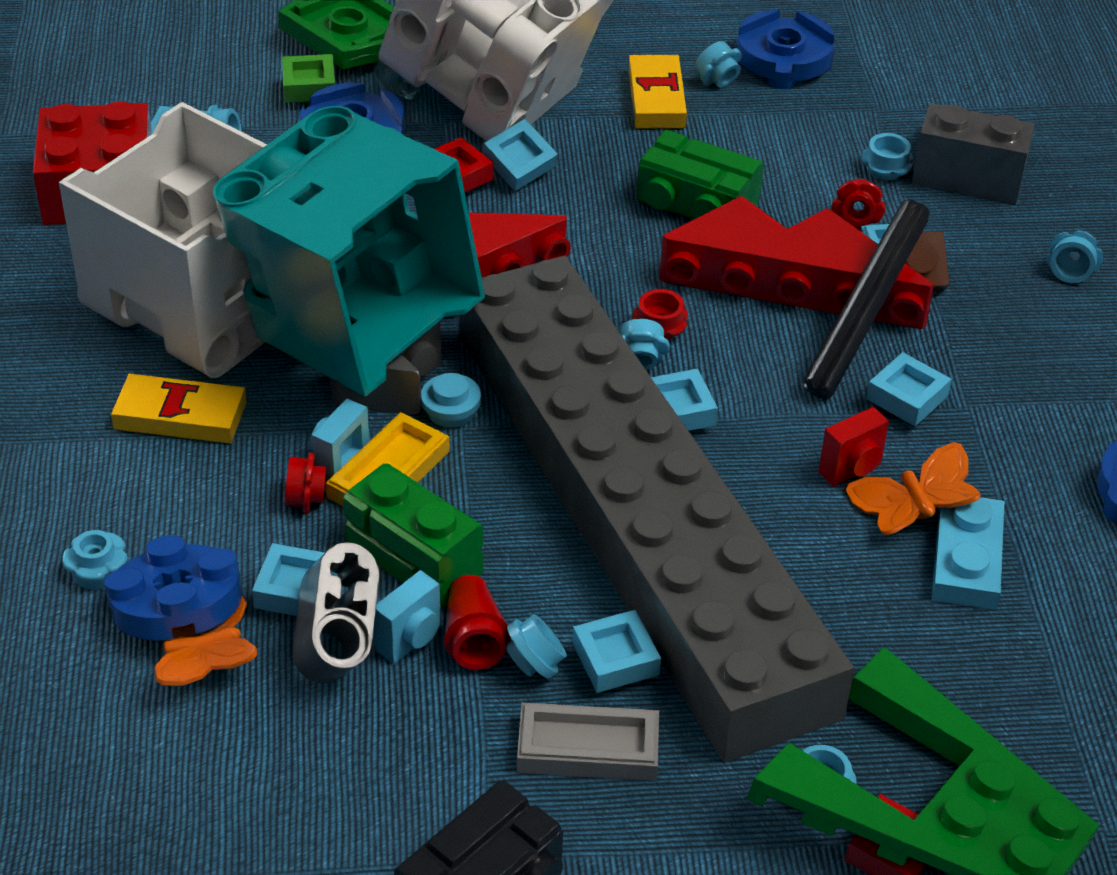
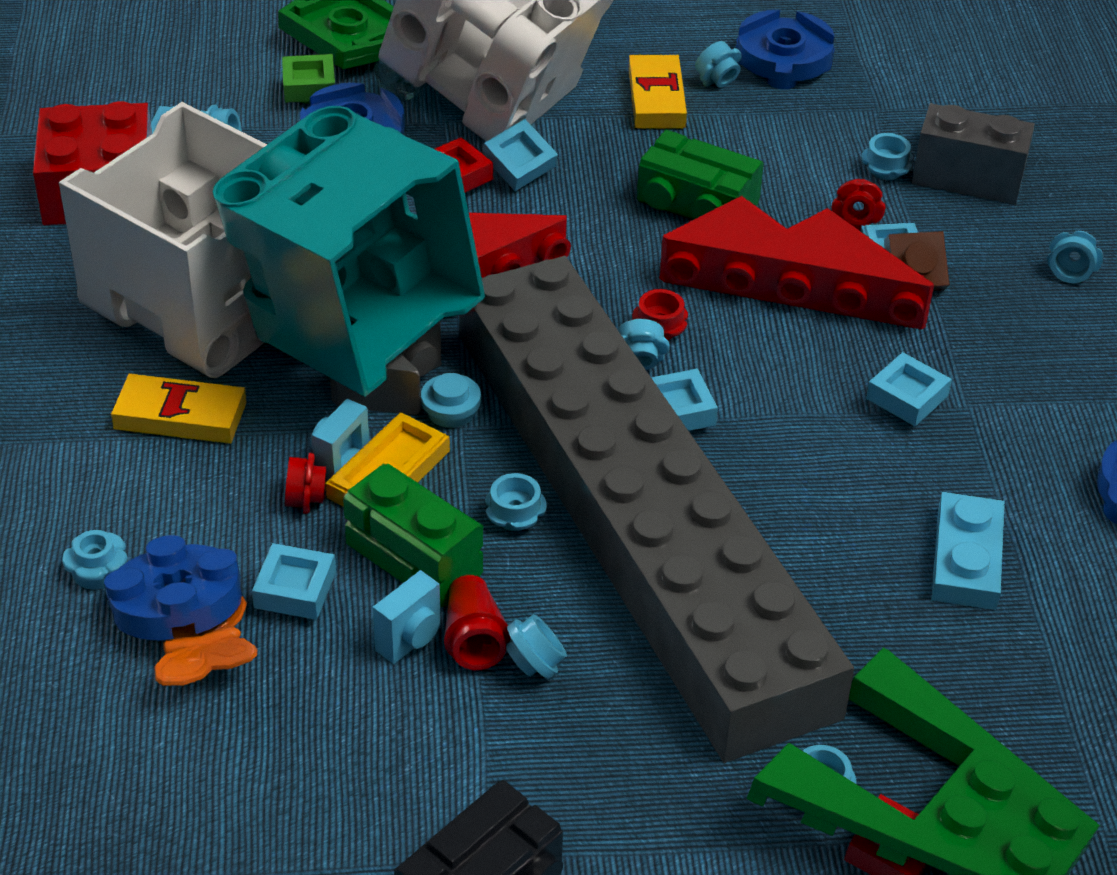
(348, 621): dark grey beam -> none
(515, 502): none -> medium azure plate
(588, 741): light grey tile -> none
(616, 651): medium azure plate -> none
(853, 447): red plate -> none
(866, 299): black axle -> none
(900, 505): orange piece -> none

